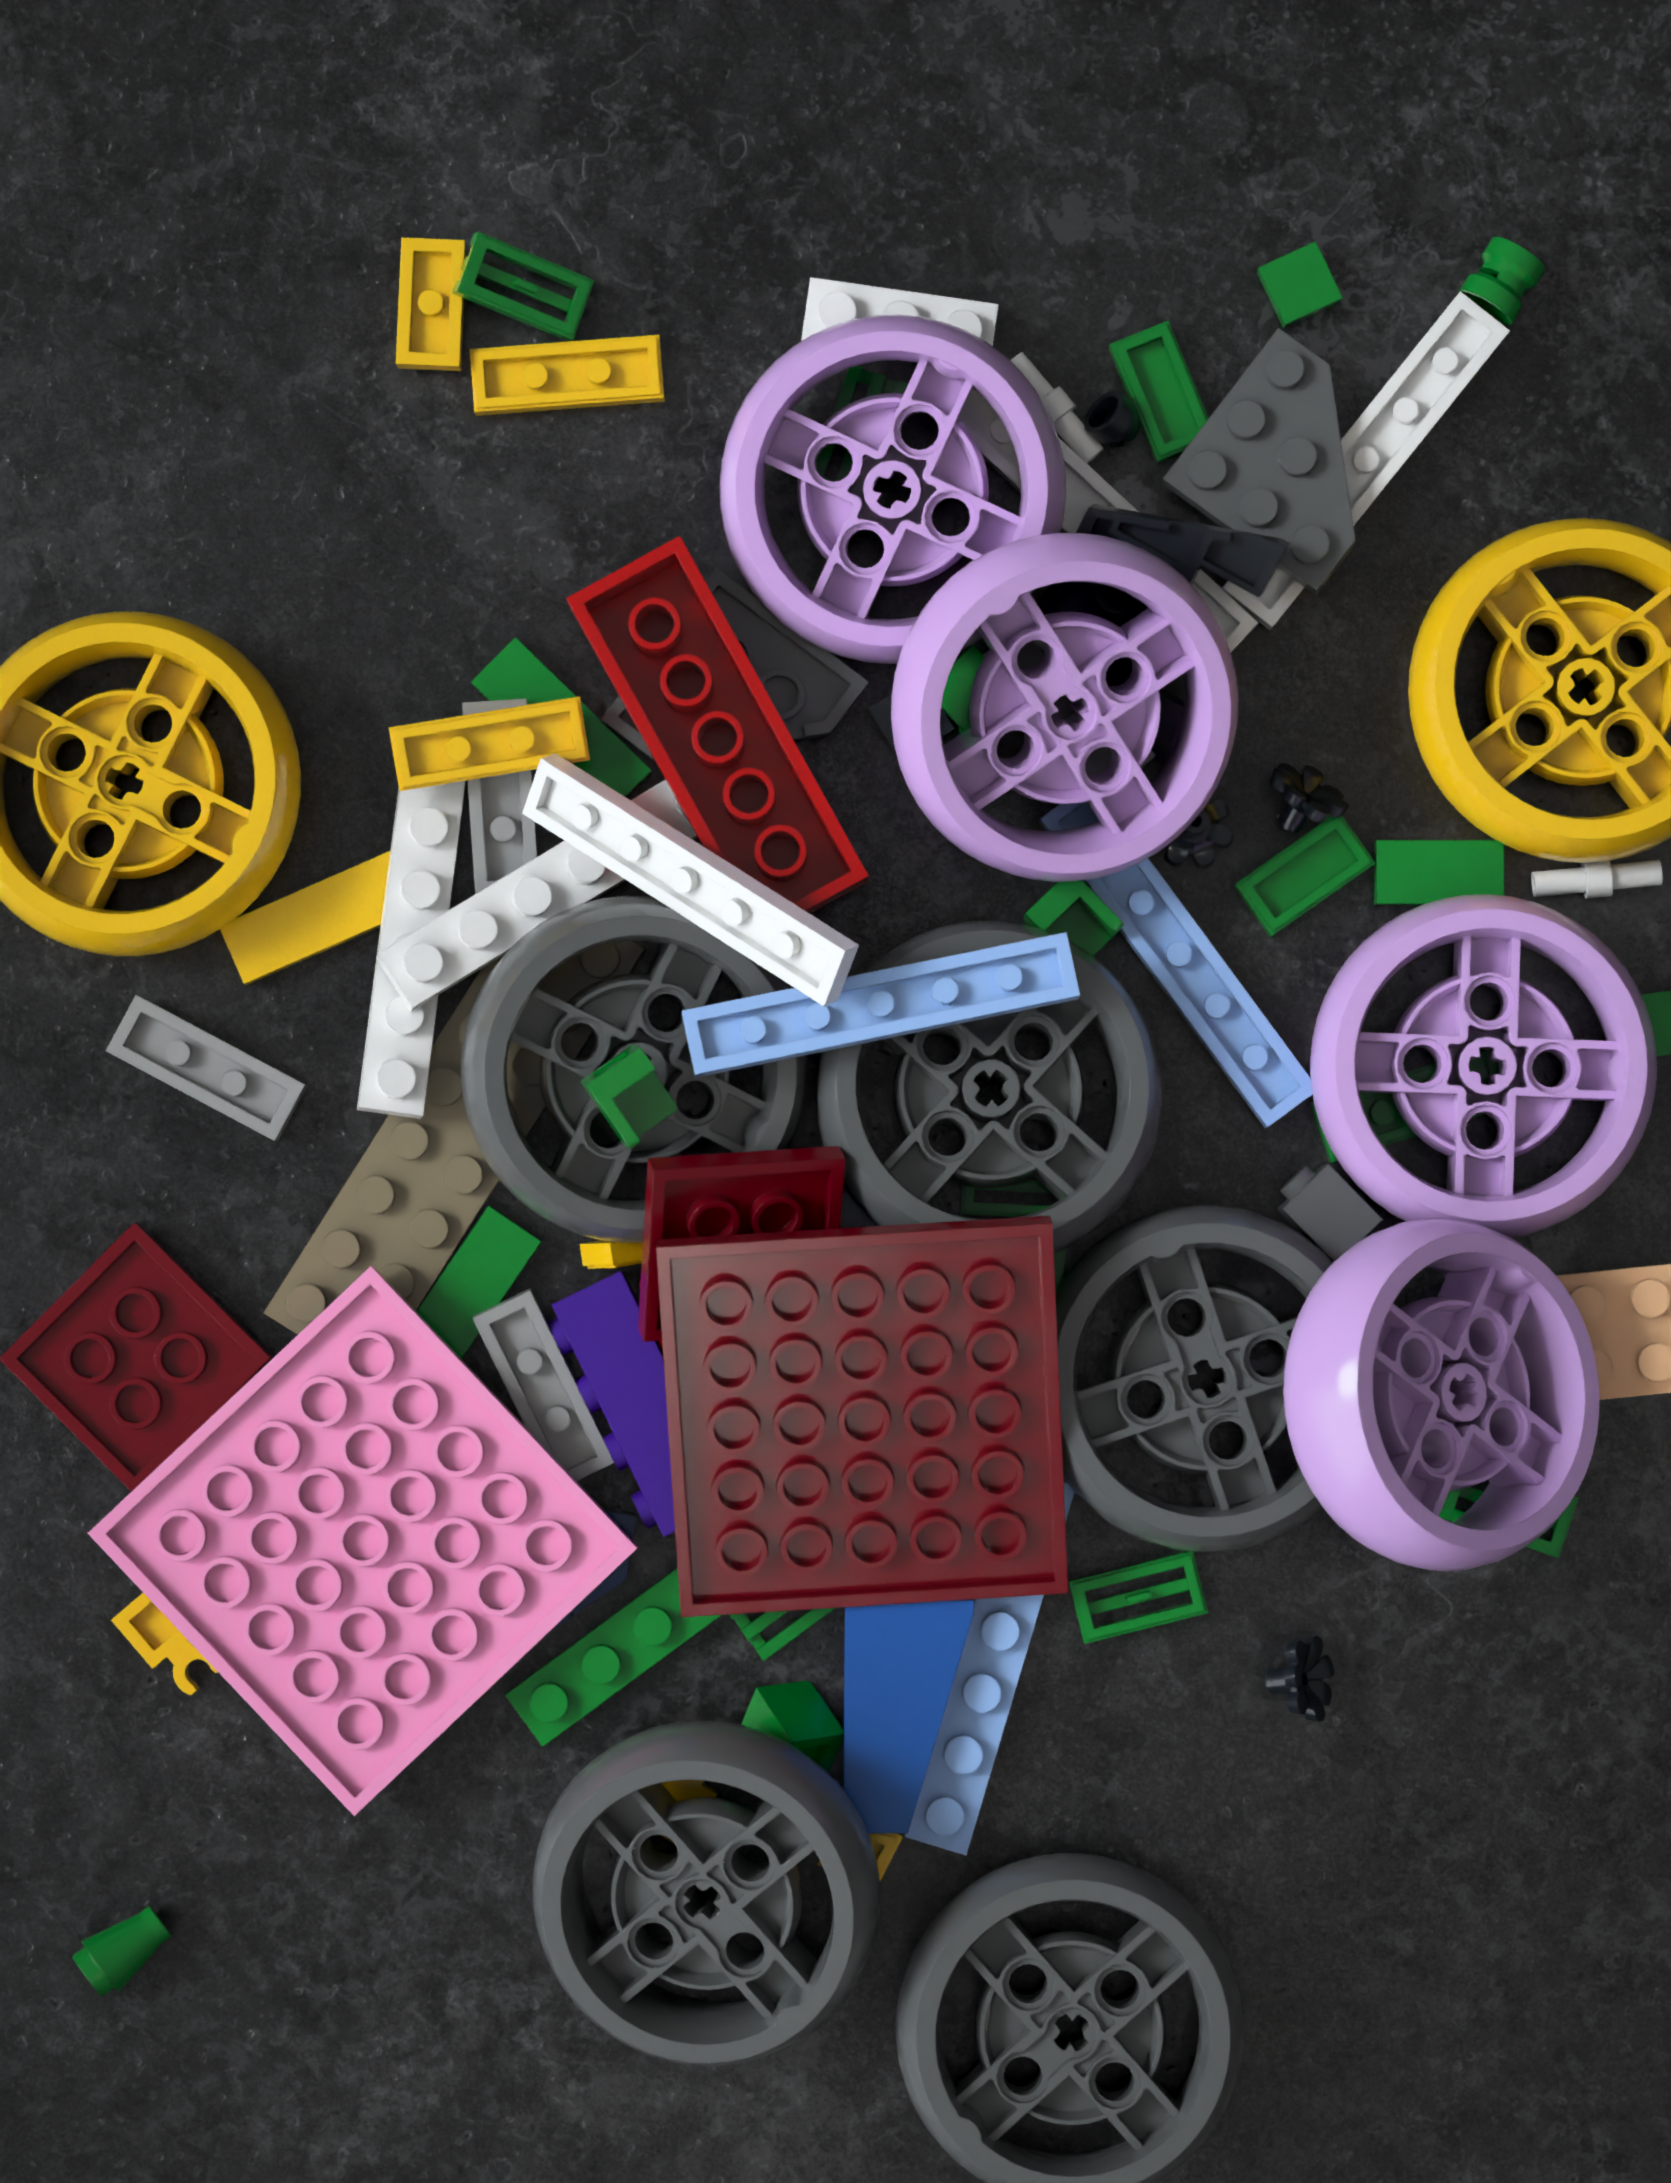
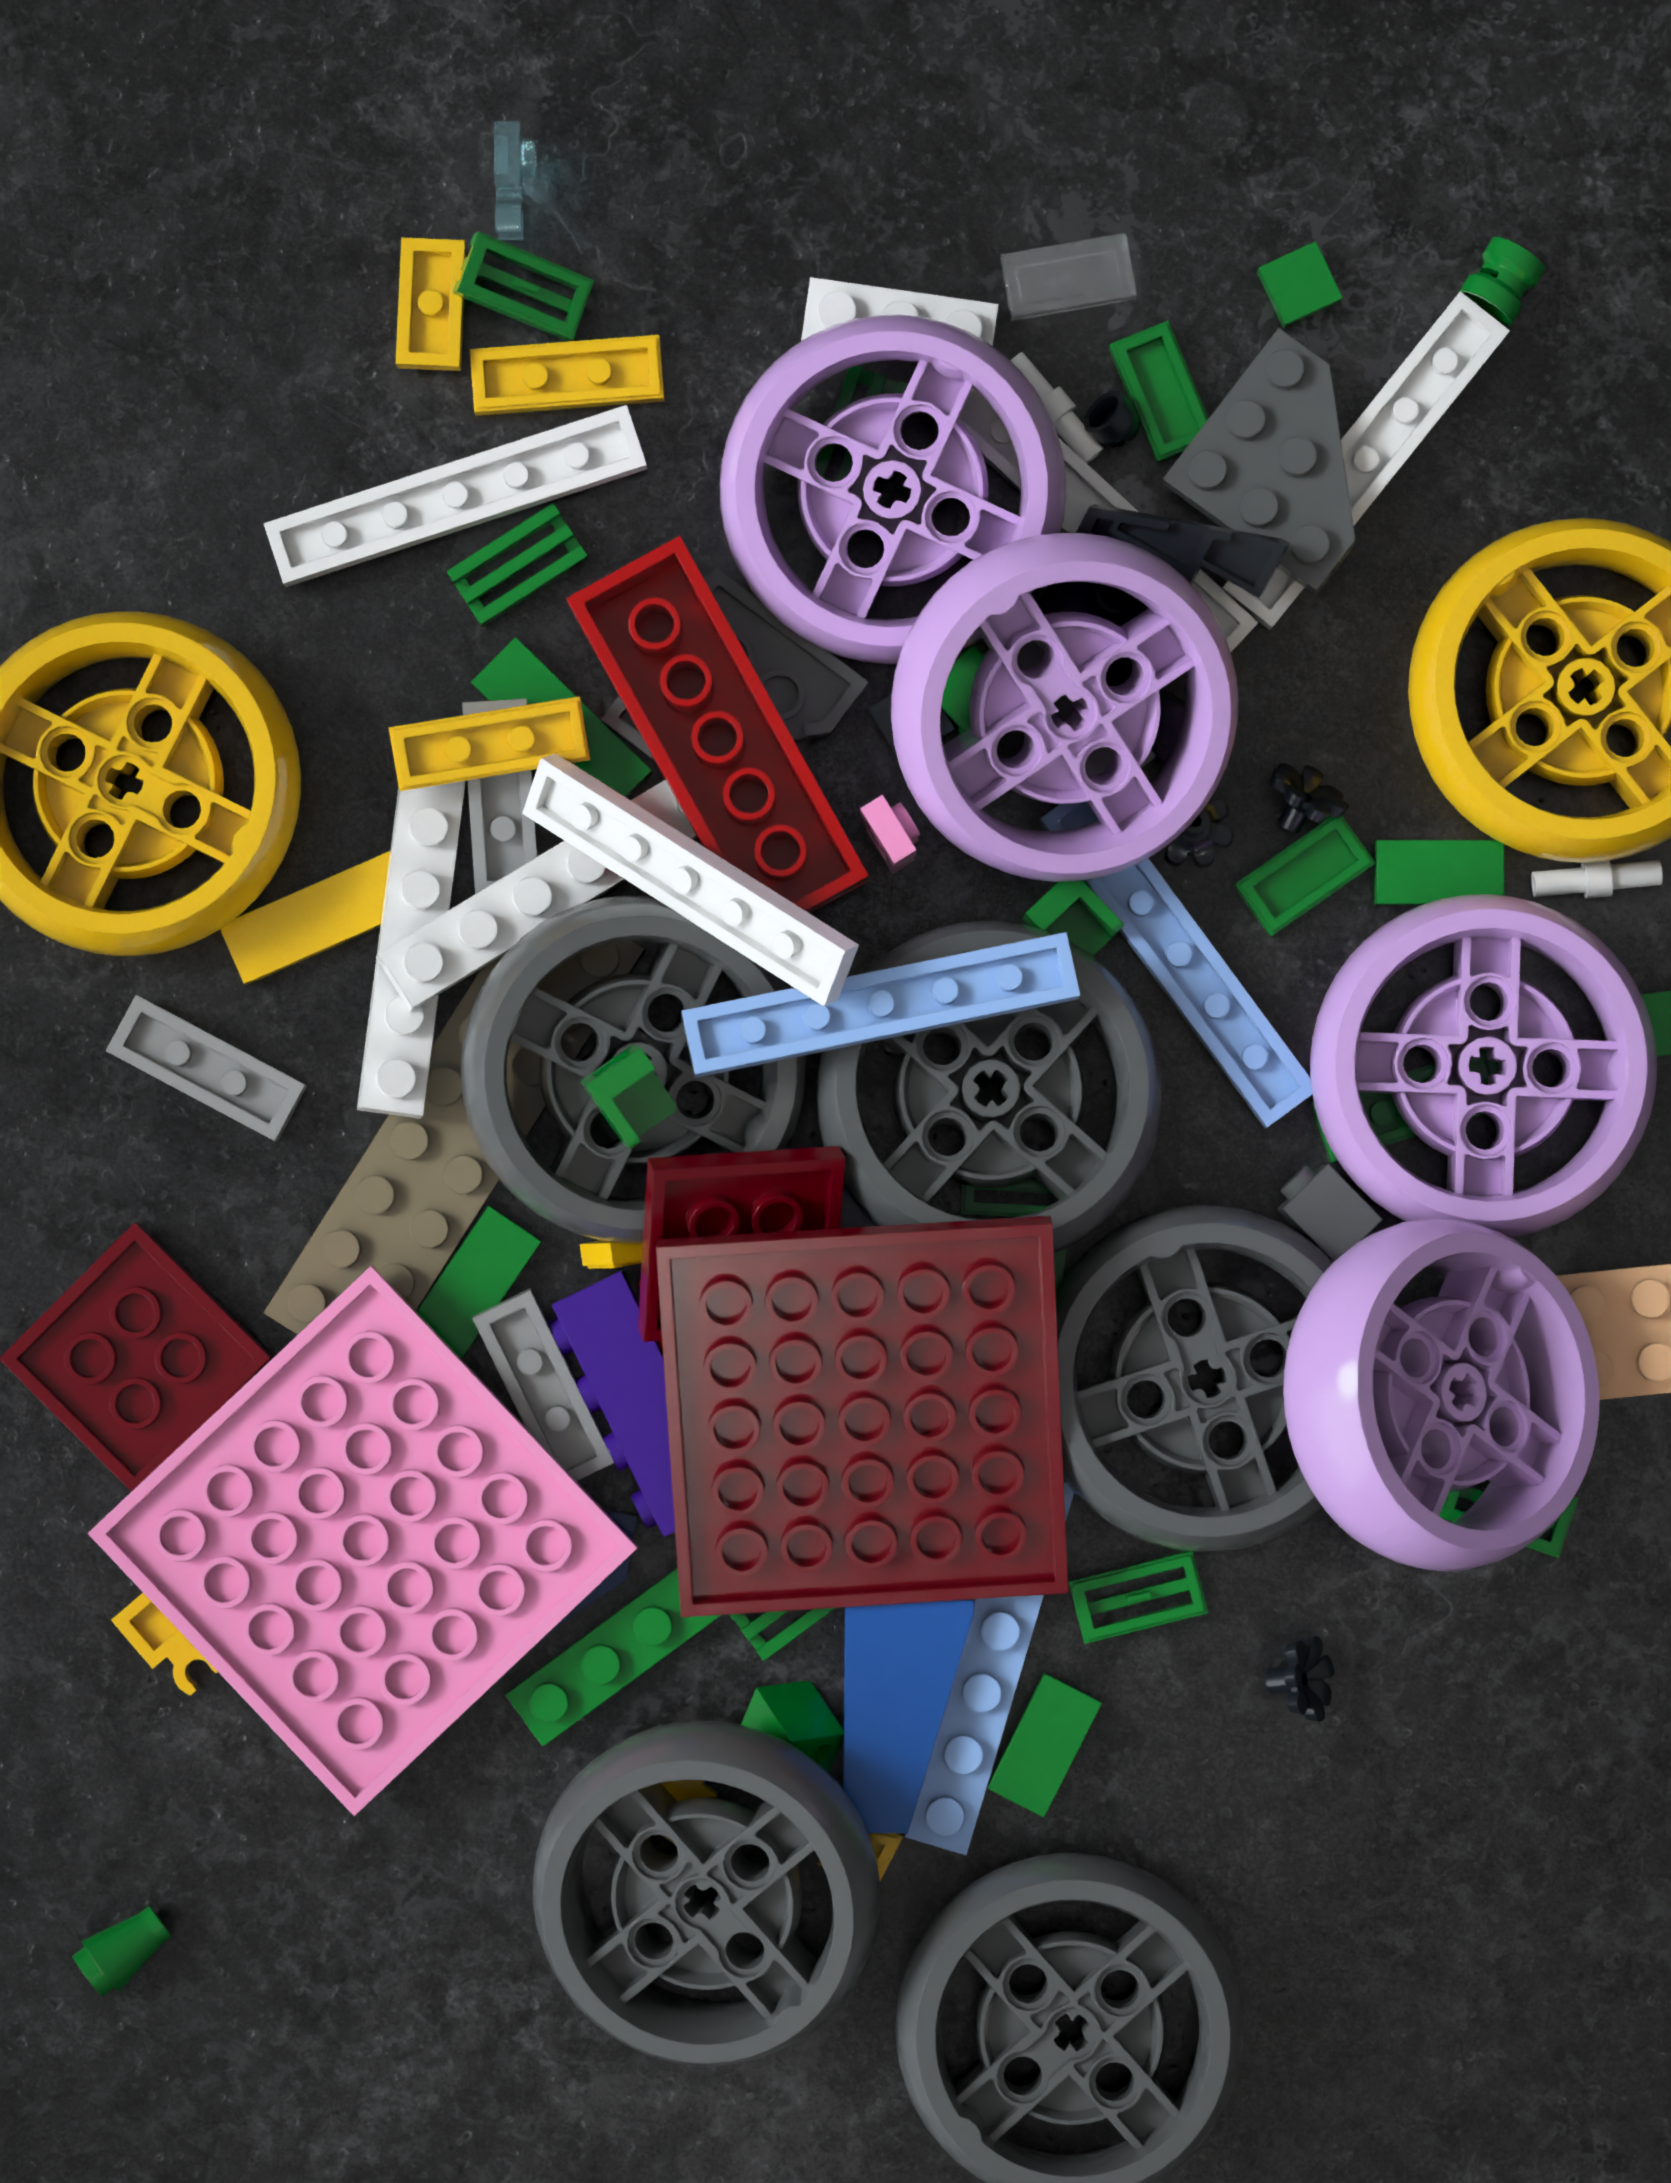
(455, 496): none -> white plate
(502, 545): none -> green tile
(512, 165): none -> clear light blue plate
(891, 832): none -> bright pink plate
(1043, 1744): none -> green tile
(1068, 276): none -> clear tile

